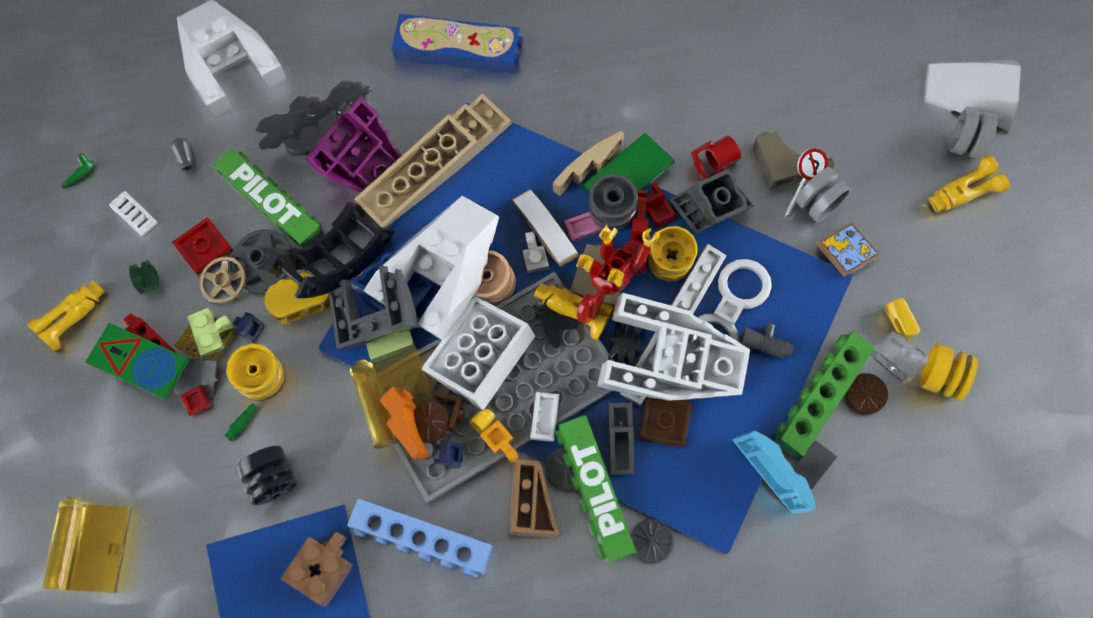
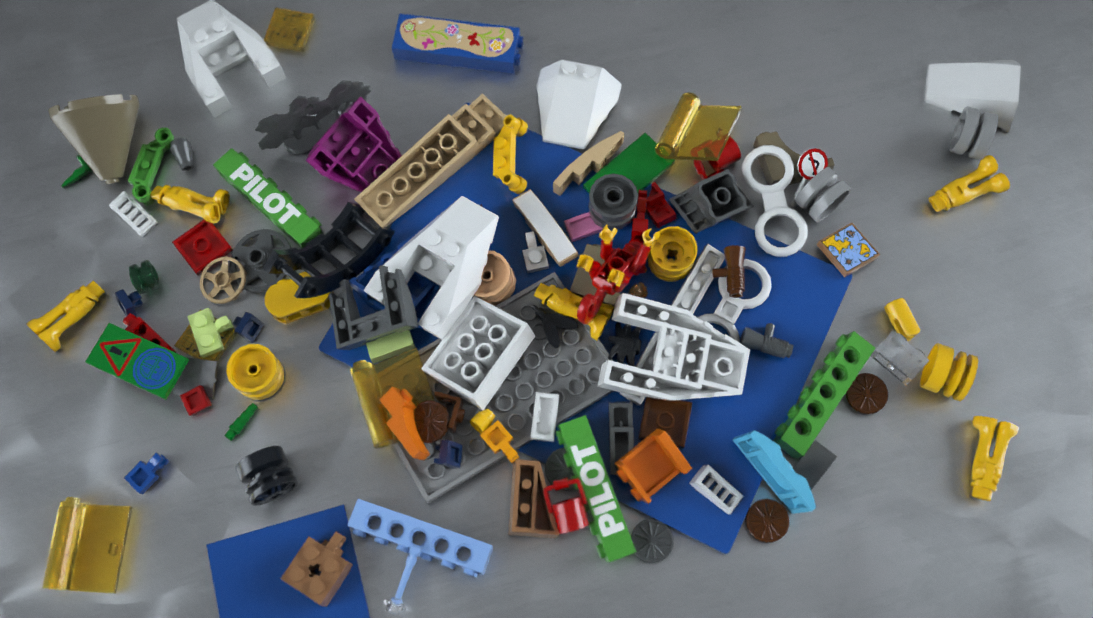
(99, 131): none -> dark tan cone
(128, 302): none -> dark blue tile
(144, 474): none -> blue plate
(148, 165): none -> bright green plate
(190, 201): none -> yellow piece
(289, 29): none -> clear yellow tile
(395, 604): none -> light blue piece
(505, 151): none -> yellow plate
(569, 513): none -> red piece
(574, 102): none -> white wedge
(638, 290): none -> clear orange piece
(651, 465): none -> orange panel
(697, 130): none -> clear yellow door
(707, 470): none -> white slope
(734, 272): none -> reddish brown piece
(767, 520): none -> reddish brown wheel
(774, 201): none -> white bar
(987, 469): none -> yellow piece

